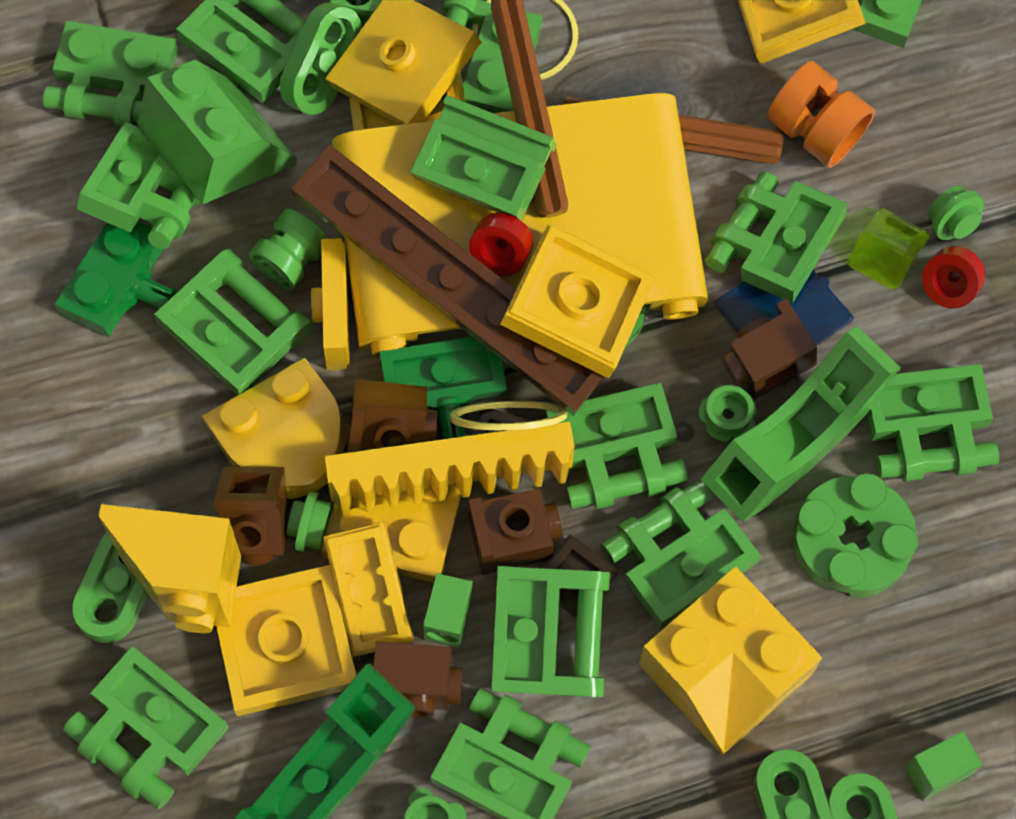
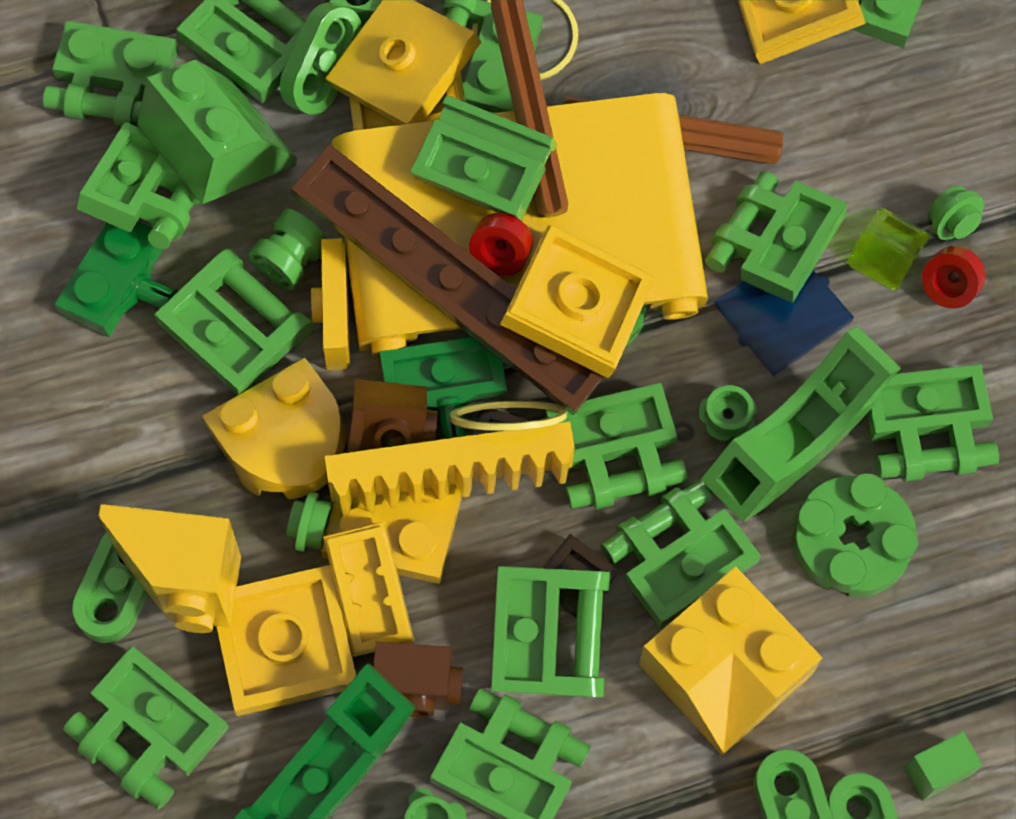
(257, 510): reddish brown brick -> none
(448, 610): bright green piece -> none
(500, 545): reddish brown brick -> none
(770, 352): reddish brown brick -> none
(838, 124): orange wheel -> none

